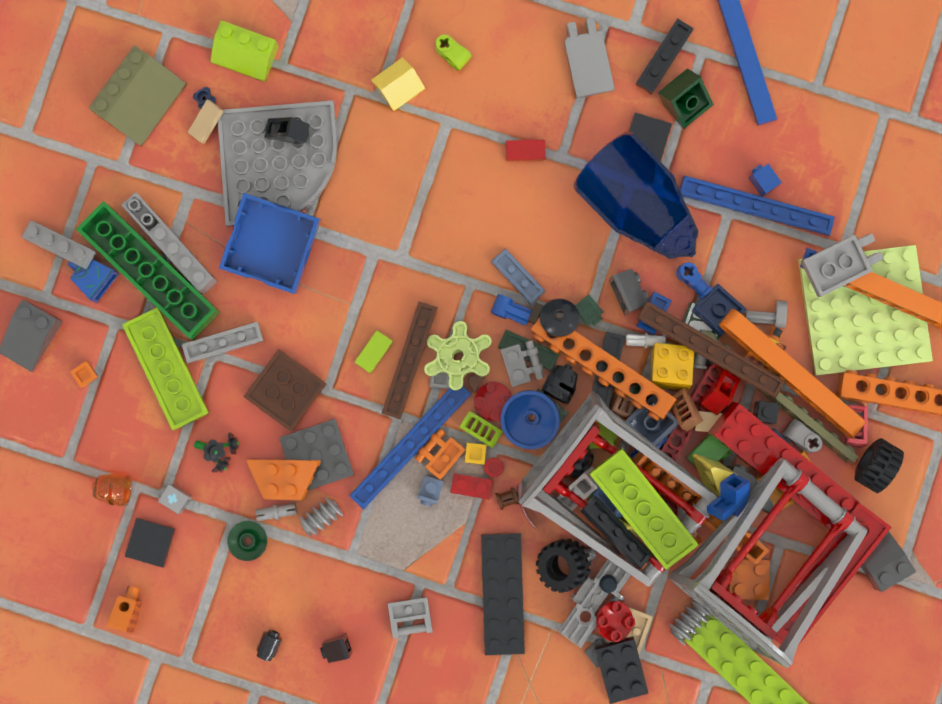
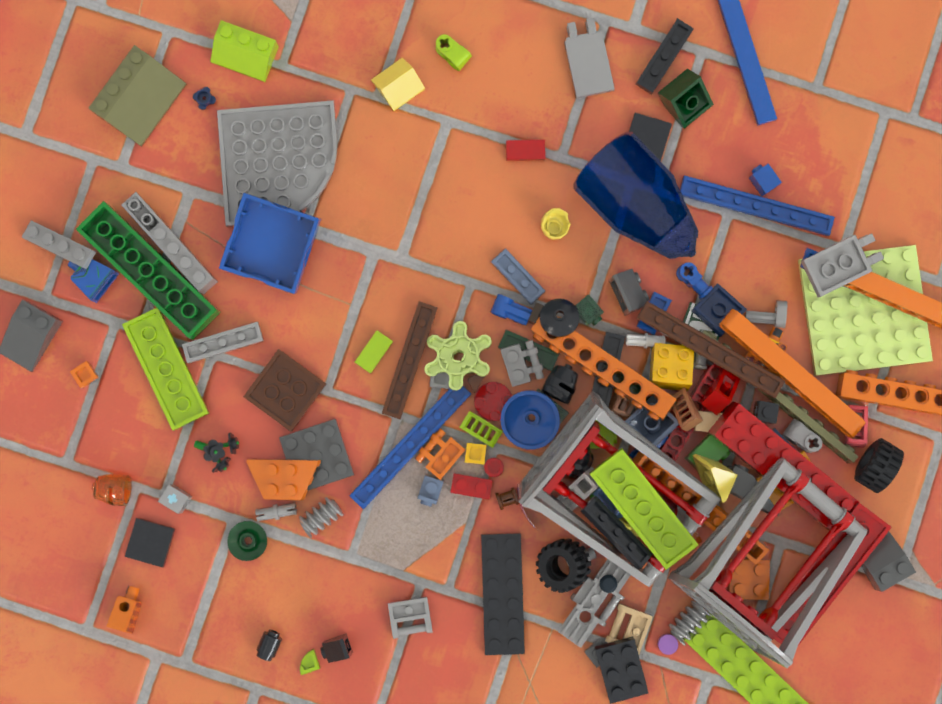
(205, 121): tan tile -> none
(287, 130): black slope -> none
(309, 663): none -> lime tile
(555, 223): none -> light yellow hair
(615, 621): red dish -> none
(667, 644): none -> medium lavender tile
(732, 498): blue brick -> none

